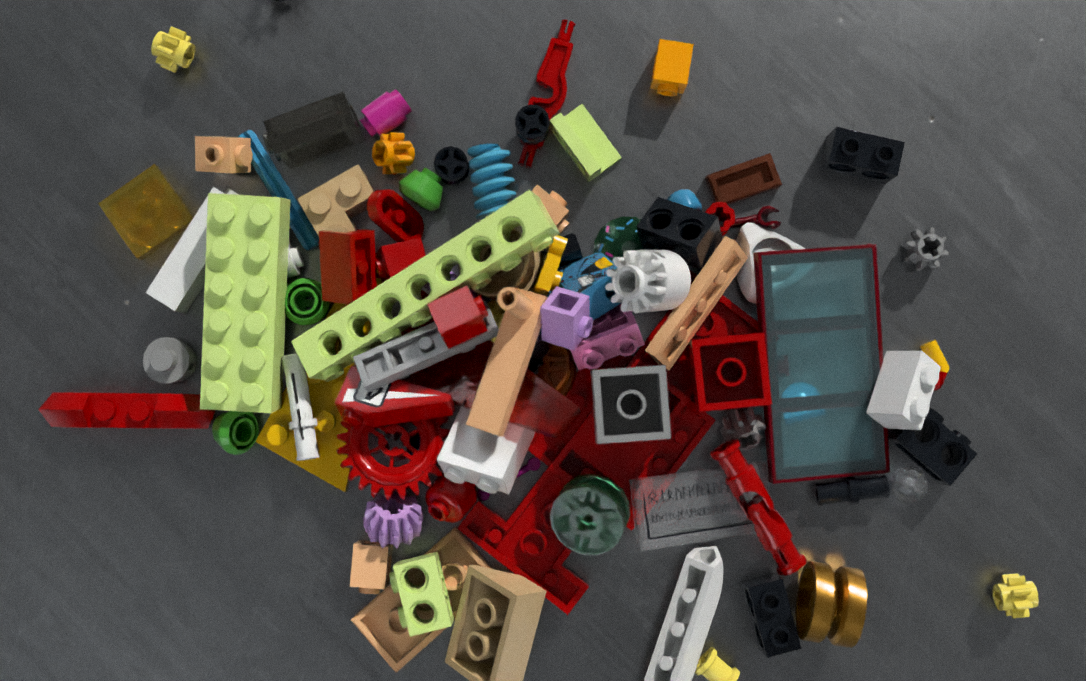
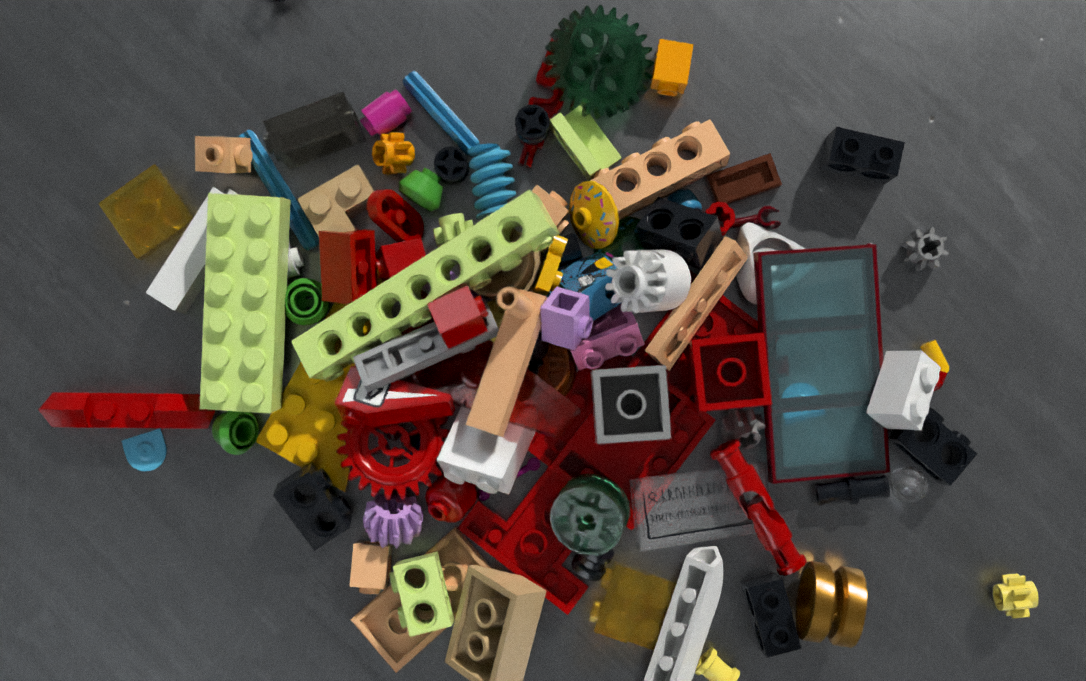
(146, 450): none -> medium azure piece
(169, 360): light grey piece -> none
(173, 49): light yellow gear -> none
(300, 407): white pin -> none
(305, 509): none -> black brick
(440, 111): none -> dark azure axle
(450, 227): none -> yellowish green gear
(591, 566): none -> black wheel
(593, 214): none -> yellow dish
(626, 72): none -> clear green gear
(632, 605): none -> clear yellow plate
(697, 137): none -> light nougat brick

